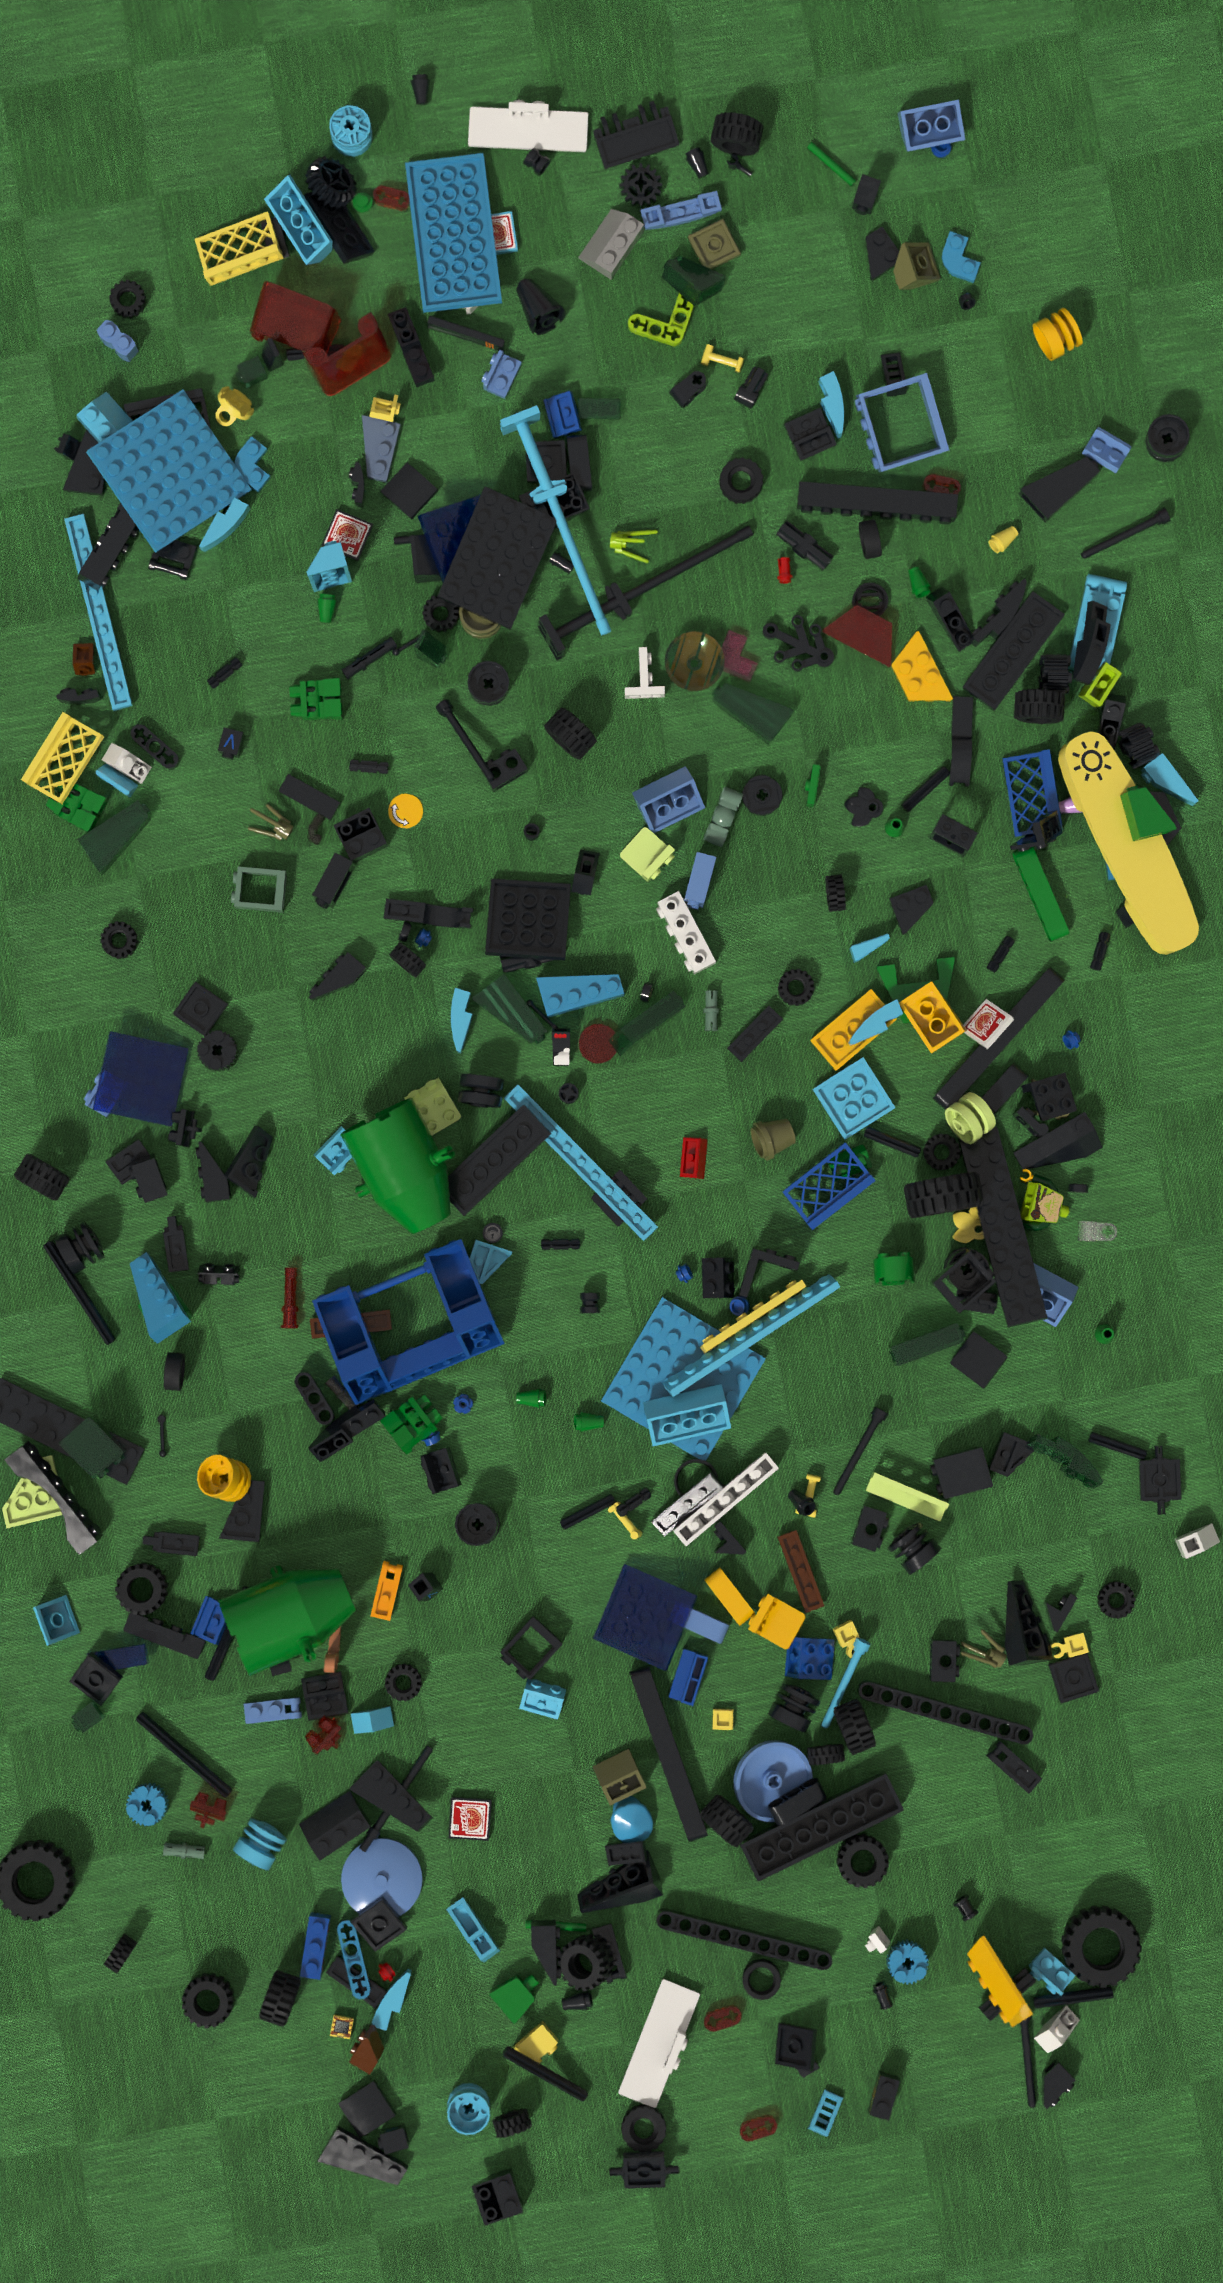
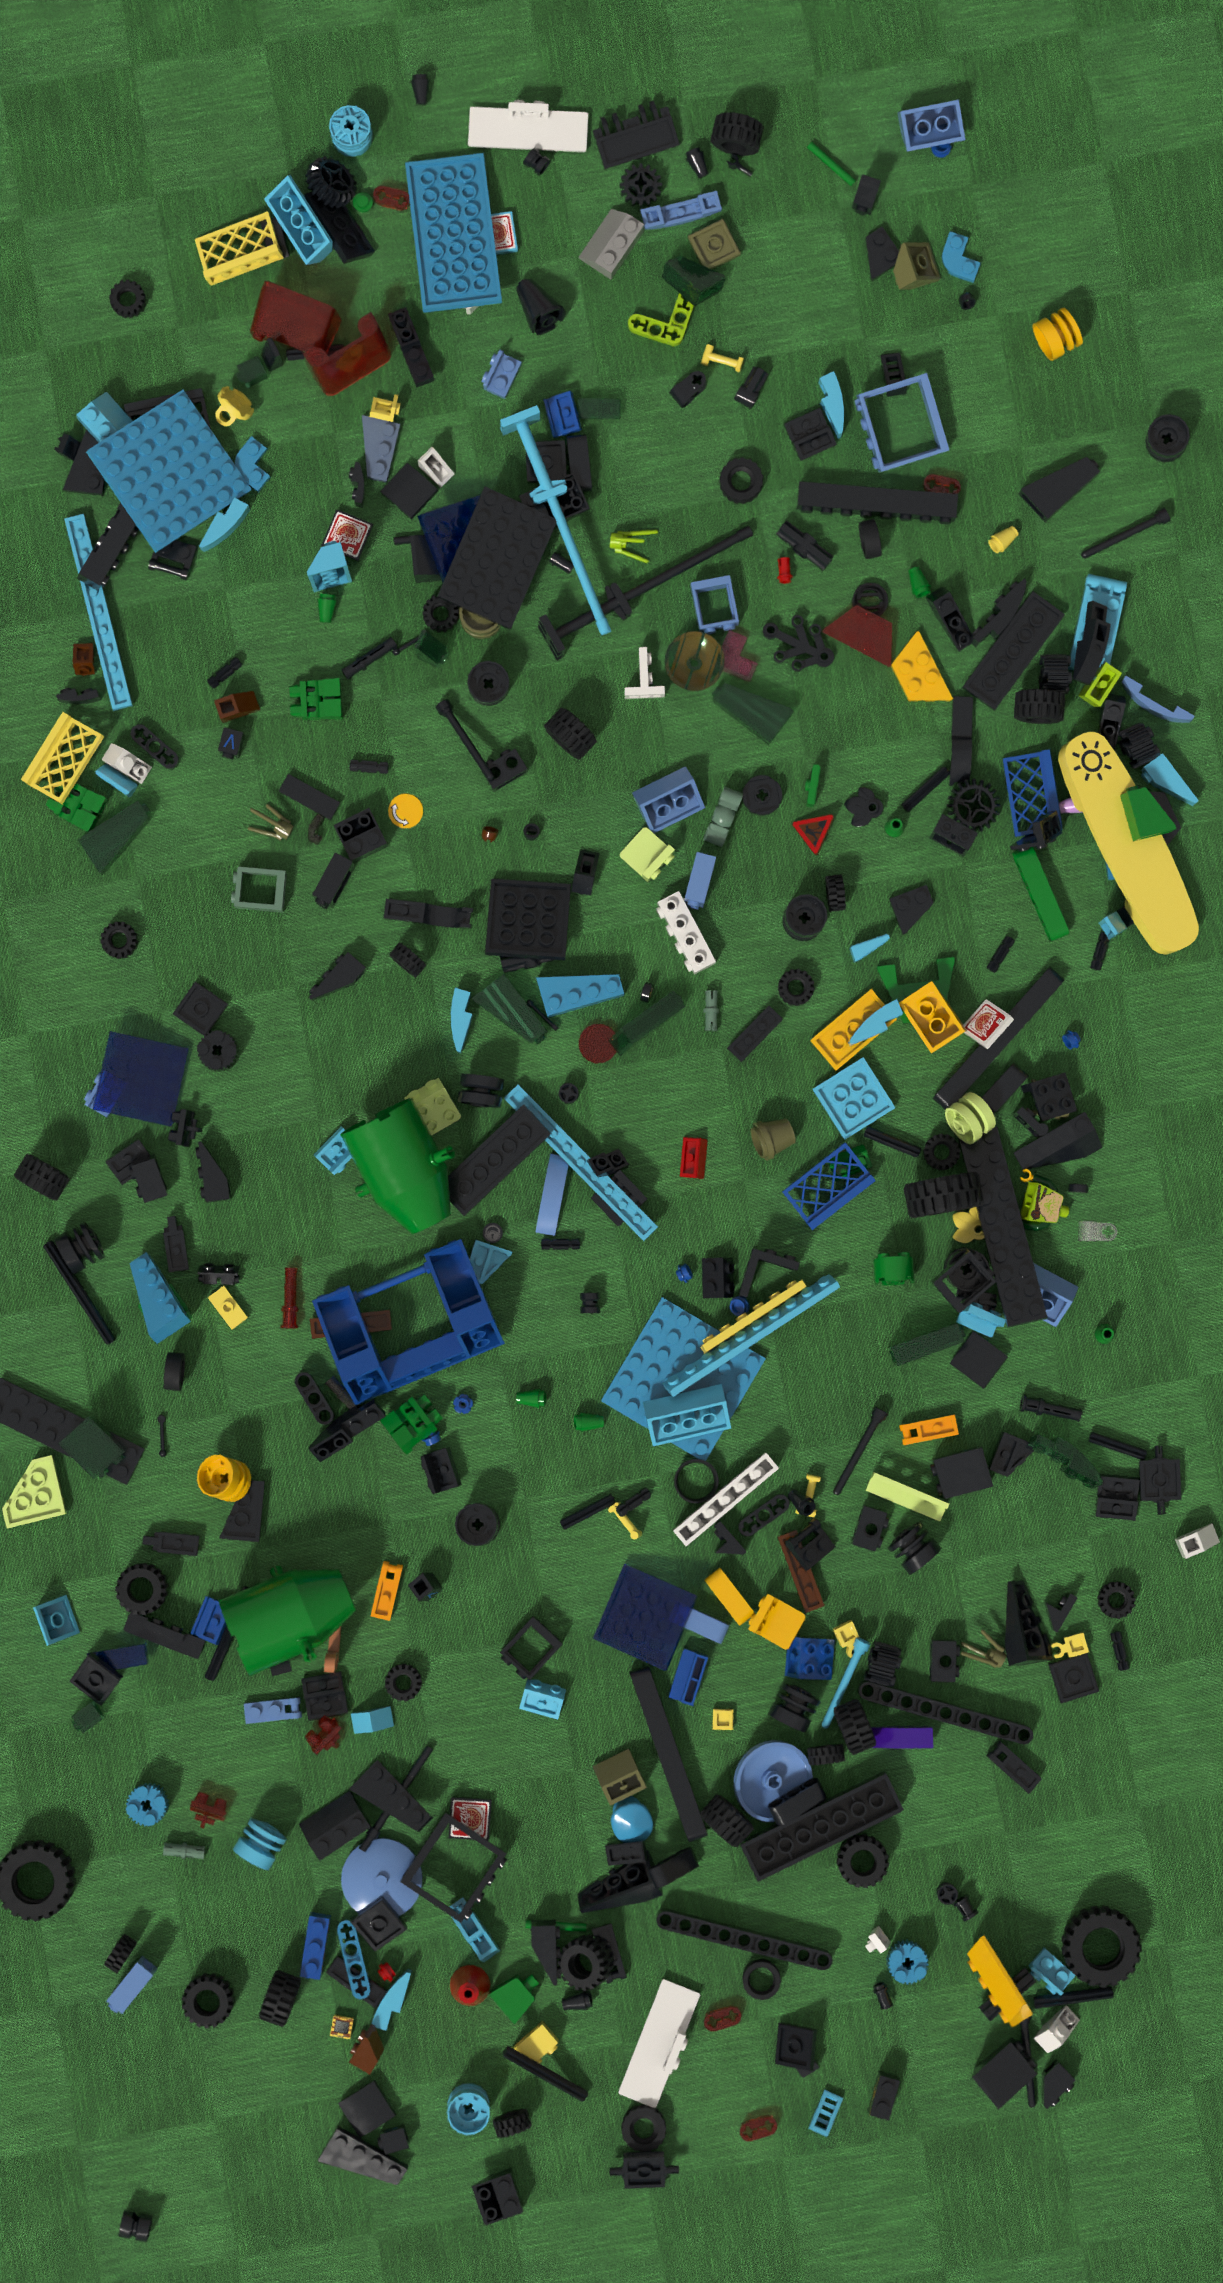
(30, 1465): black arch -> none
(120, 342): medium blue brick -> none
(131, 1985): none -> medium blue window
(135, 2226): none -> black wheel
(183, 1754): black axle -> none
(228, 1307): none -> light yellow plate
(236, 705): none -> reddish brown slope
(248, 1163): black wing -> none
(404, 932): black tile -> none
(423, 938): blue plate -> none
(435, 467): none -> white slope
(466, 333): black tile -> none
(473, 1979): none -> red cone
(487, 1879): none -> black window
(489, 833): none -> reddish brown hinge
(552, 1195): none -> medium blue slope
(561, 1046): black leg -> none
(608, 1163): none -> black slope
(673, 1867): none -> black beam
(687, 1504): tile -> none
(709, 585): none -> medium blue window
(763, 1523): none -> black beam
(814, 831): none -> piece
(814, 912): none -> black wheel
(815, 1549): none -> black plate
(882, 1663): none -> black brick
(903, 1737): none -> dark purple slope
(929, 1429): none -> light orange plate
(948, 1897): none -> black wheel
(979, 788): none -> black gear
(980, 1320): none -> medium azure bracket
(1005, 2072): none -> black slope
(1041, 1407): none -> black pin
(1106, 449): medium blue bracket -> none
(1112, 925): none -> medium azure slope
(1117, 1497): none -> black slope
(1120, 1651): none -> black axle
(1178, 715): none -> medium blue slope

